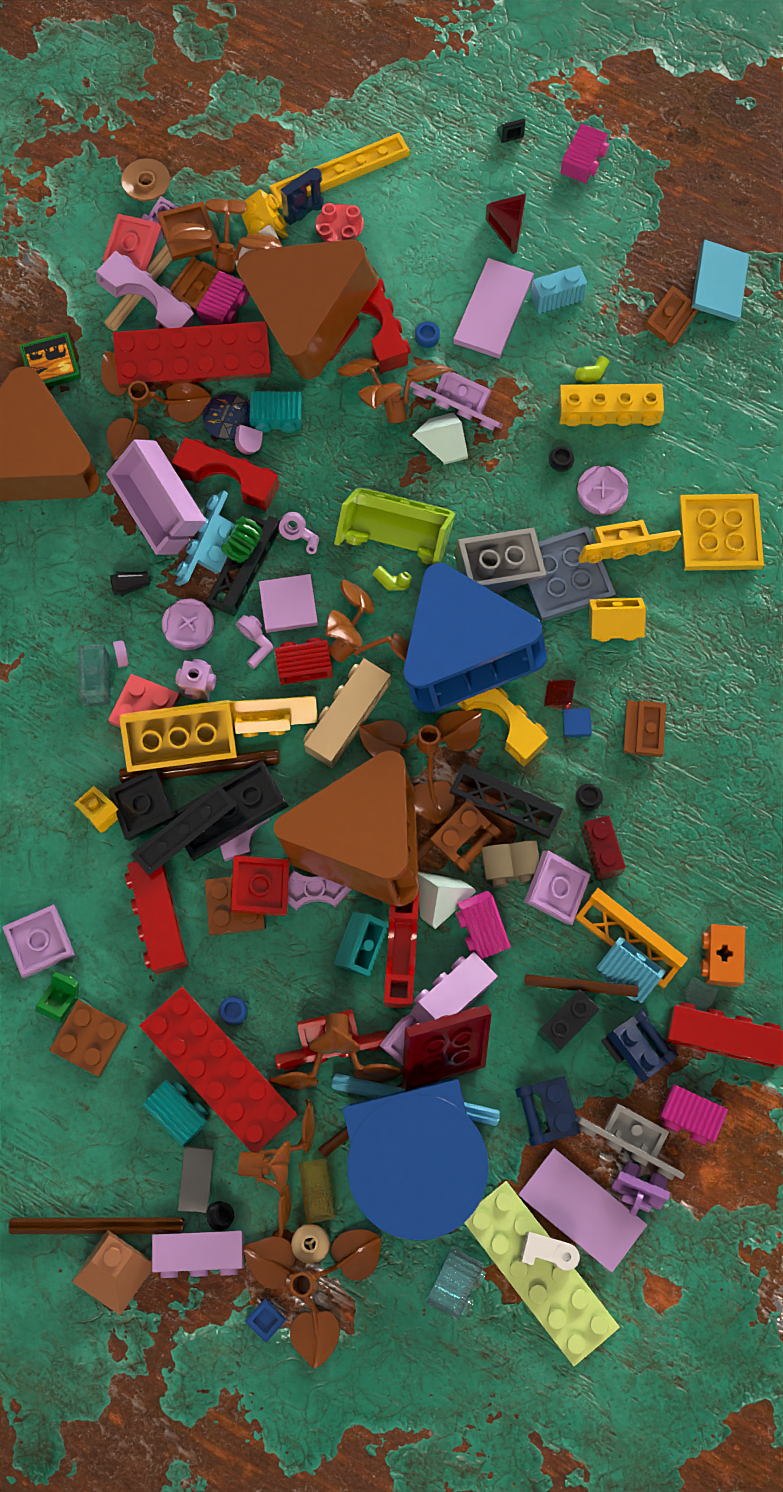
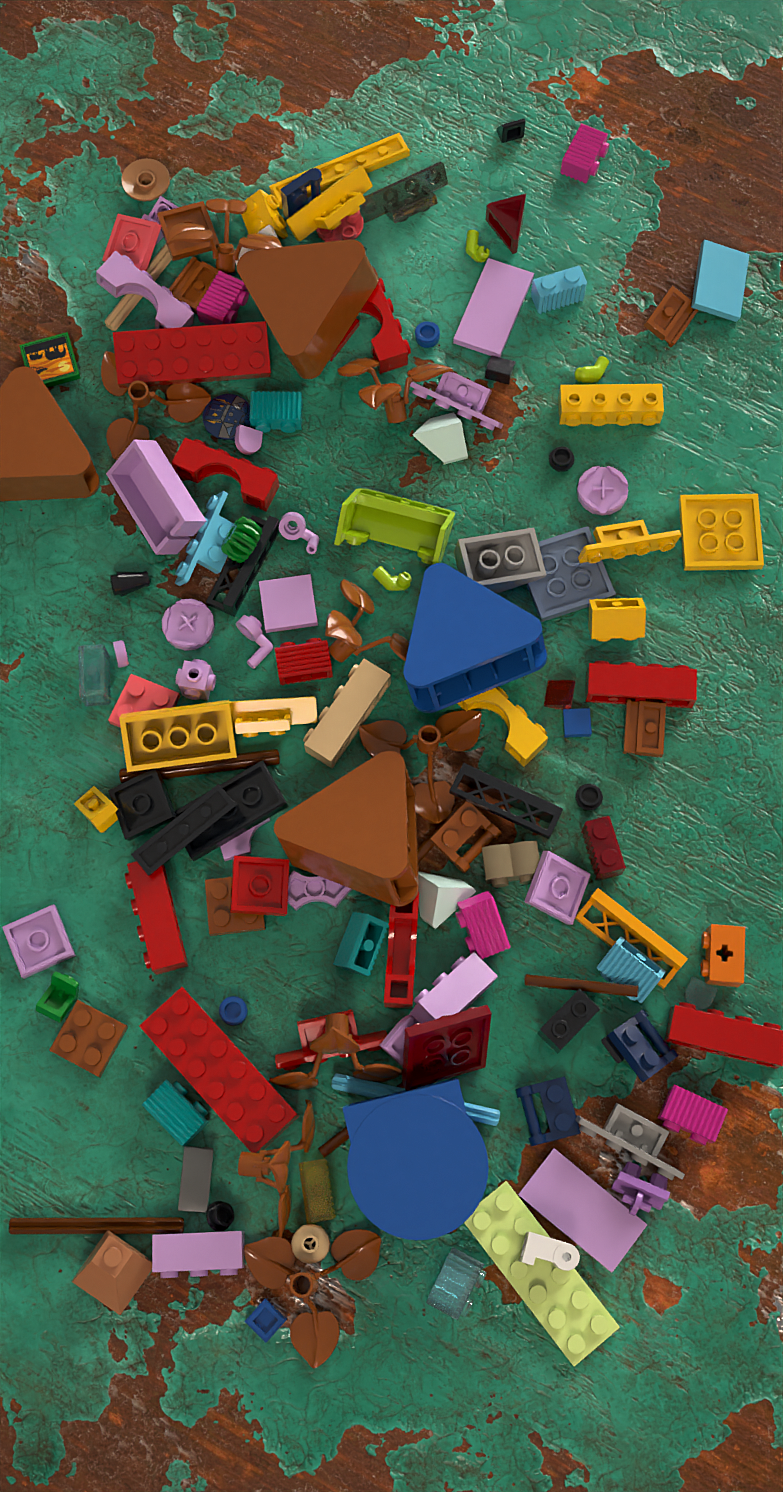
(331, 205): none -> yellow bracket
(405, 196): none -> clear smoke bracket
(473, 249): none -> lime arm
(499, 369): none -> black slope
(641, 683): none -> red brick

